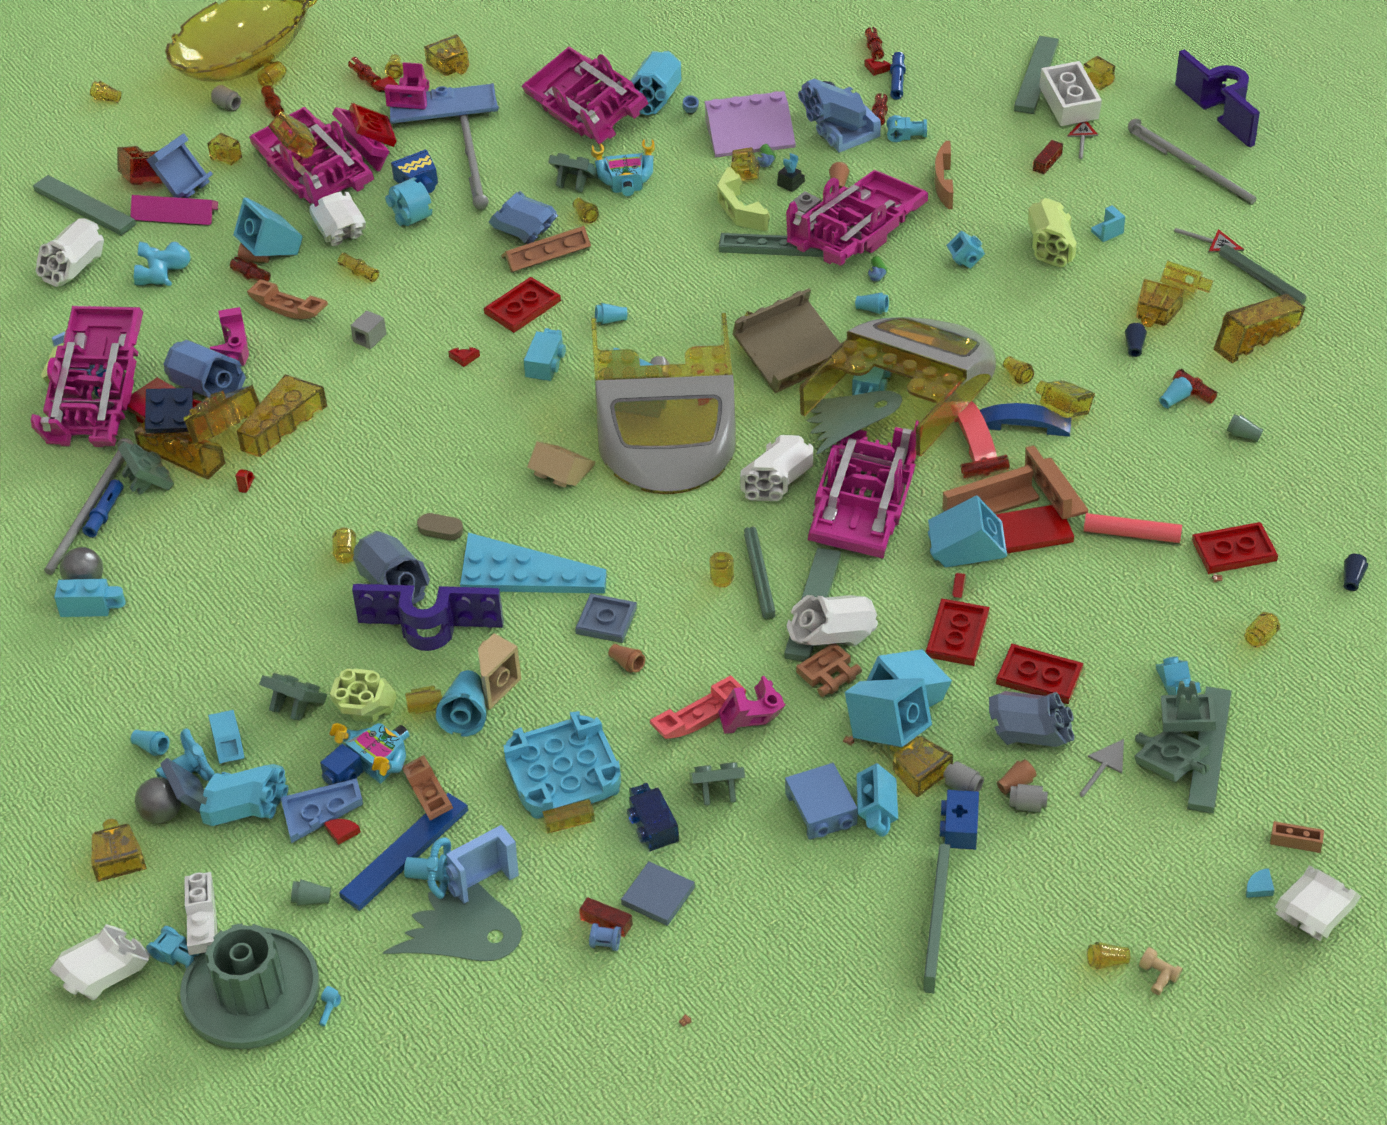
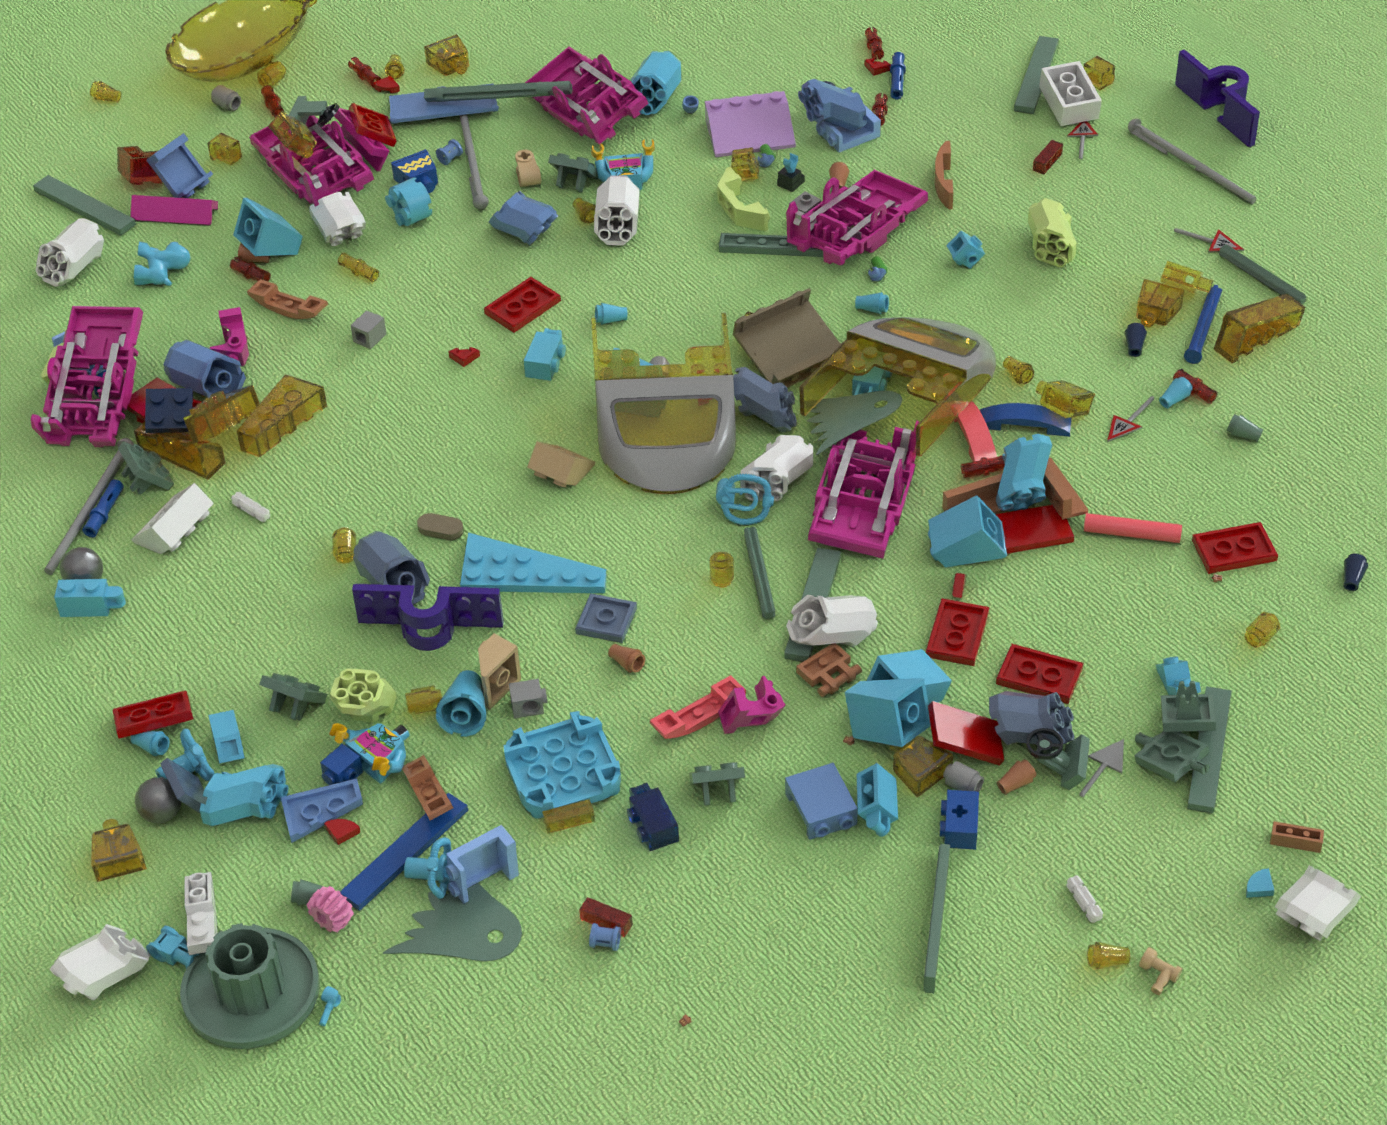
(152, 714): none -> red tile
(174, 520): none -> white slope
(244, 480): red tile -> none
(250, 506): none -> white axle
(303, 109): none -> sand green piece
(330, 909): none -> bright pink gear
(413, 84): dark pink tile -> none
(458, 151): none -> medium blue bush
(495, 91): none -> sand green piece
(527, 169): none -> tan piece
(527, 698): none -> light grey brick
(547, 249): nougat panel -> none
(616, 210): none -> white brick
(658, 893): sand blue tile -> none
(726, 495): none -> medium azure piece
(765, 400): none -> sand blue brick
(905, 128): medium azure connector -> none
(965, 733): none -> red tile
(1023, 473): none -> medium azure brick
(1028, 797): light grey brick -> none
(1068, 763): none -> sand green piece
(1084, 899): none -> white axle
(1112, 225): medium azure panel -> none
(1122, 426): none -> piece
(1193, 353): none -> blue axle

